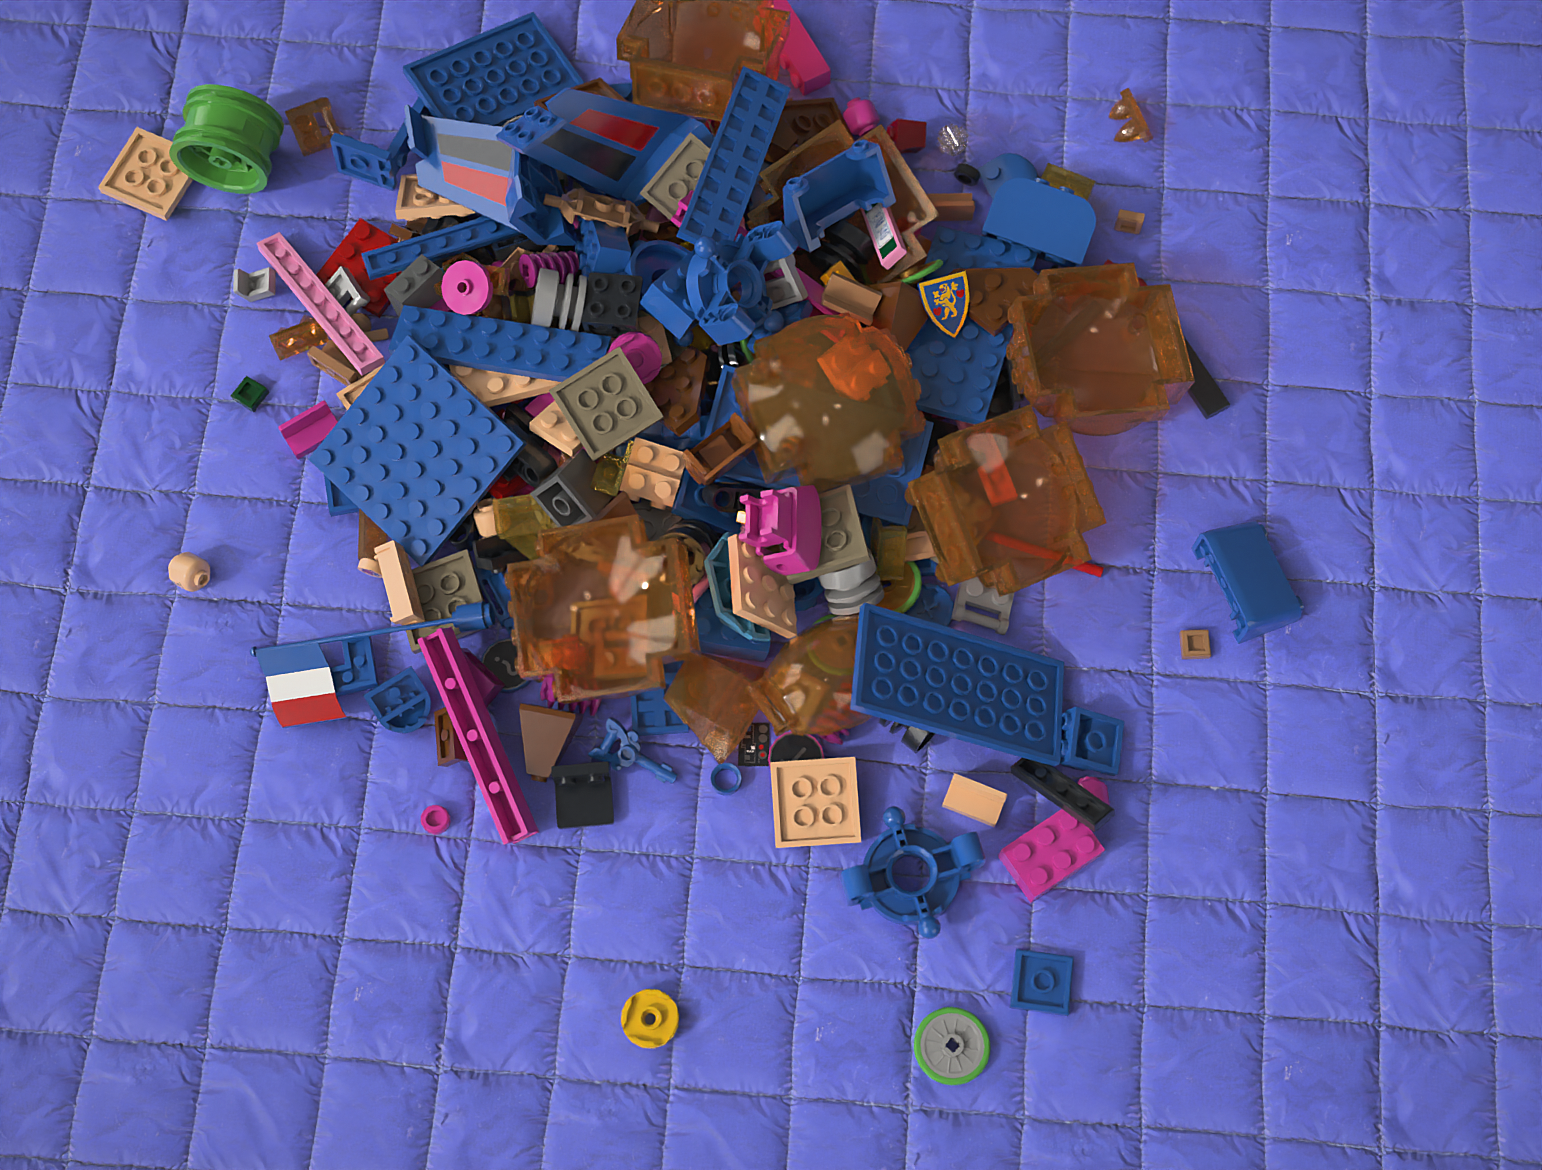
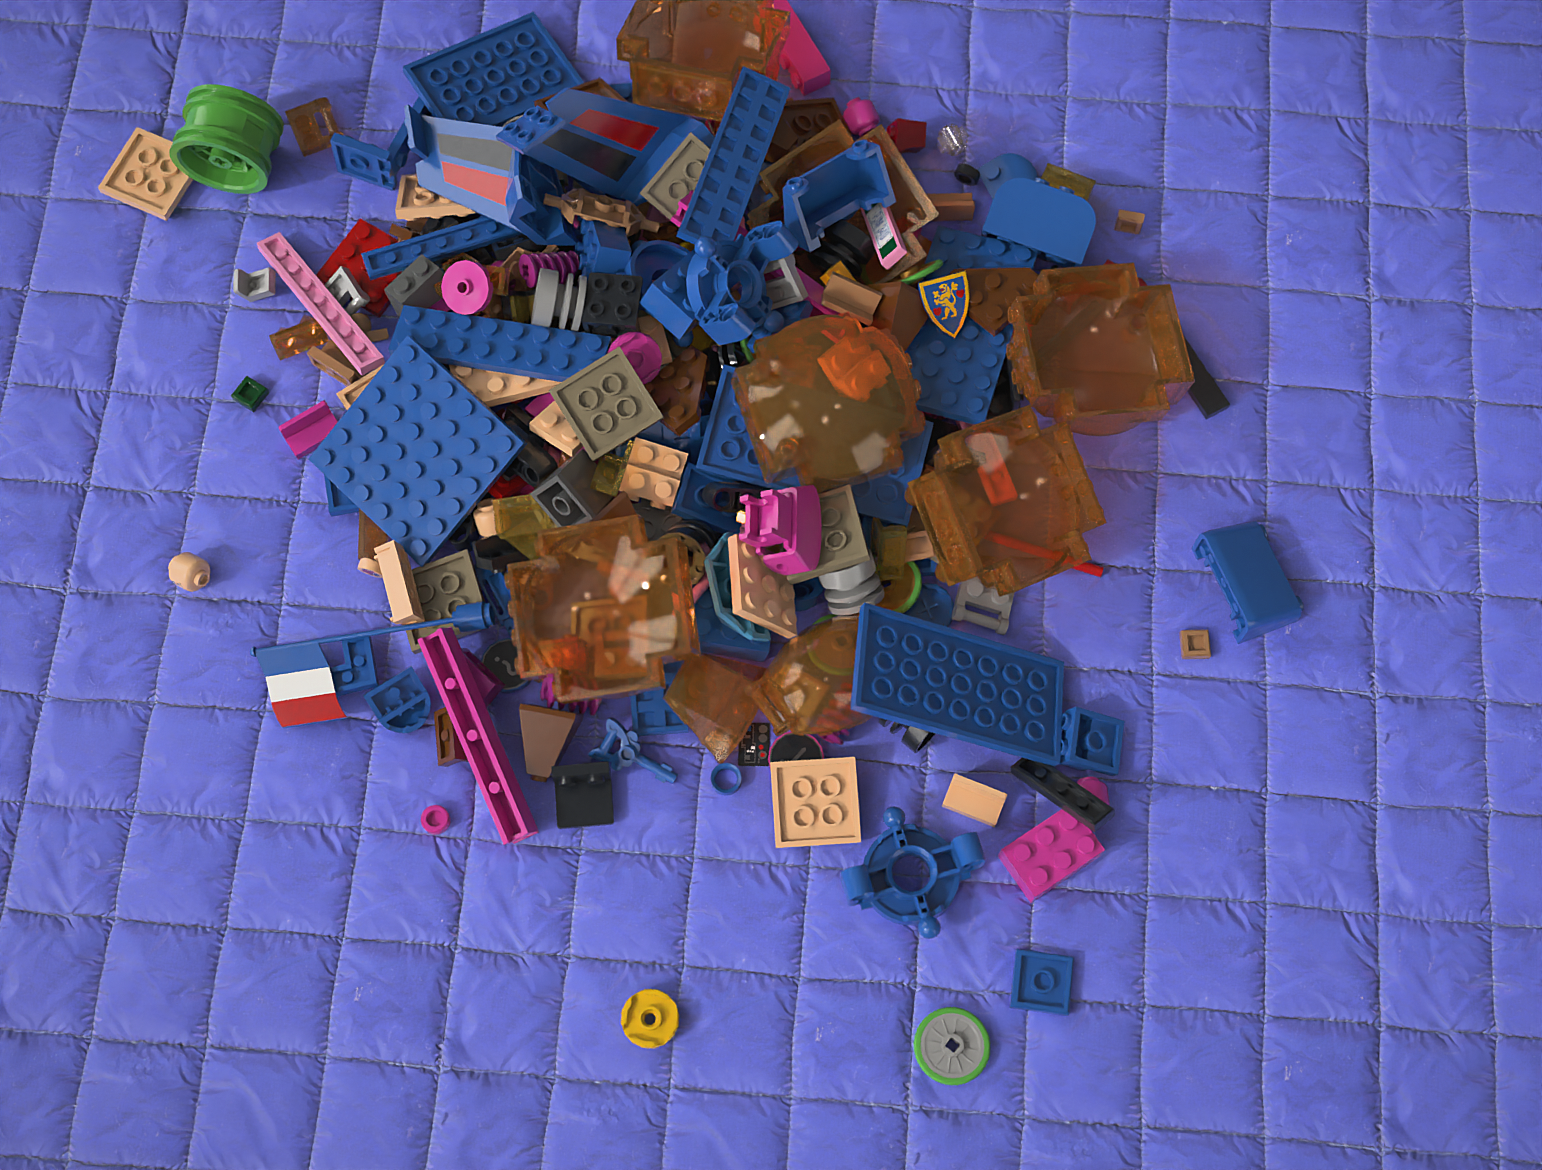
(720, 451): dark orange piece -> none
(1134, 128): clear orange tile -> none

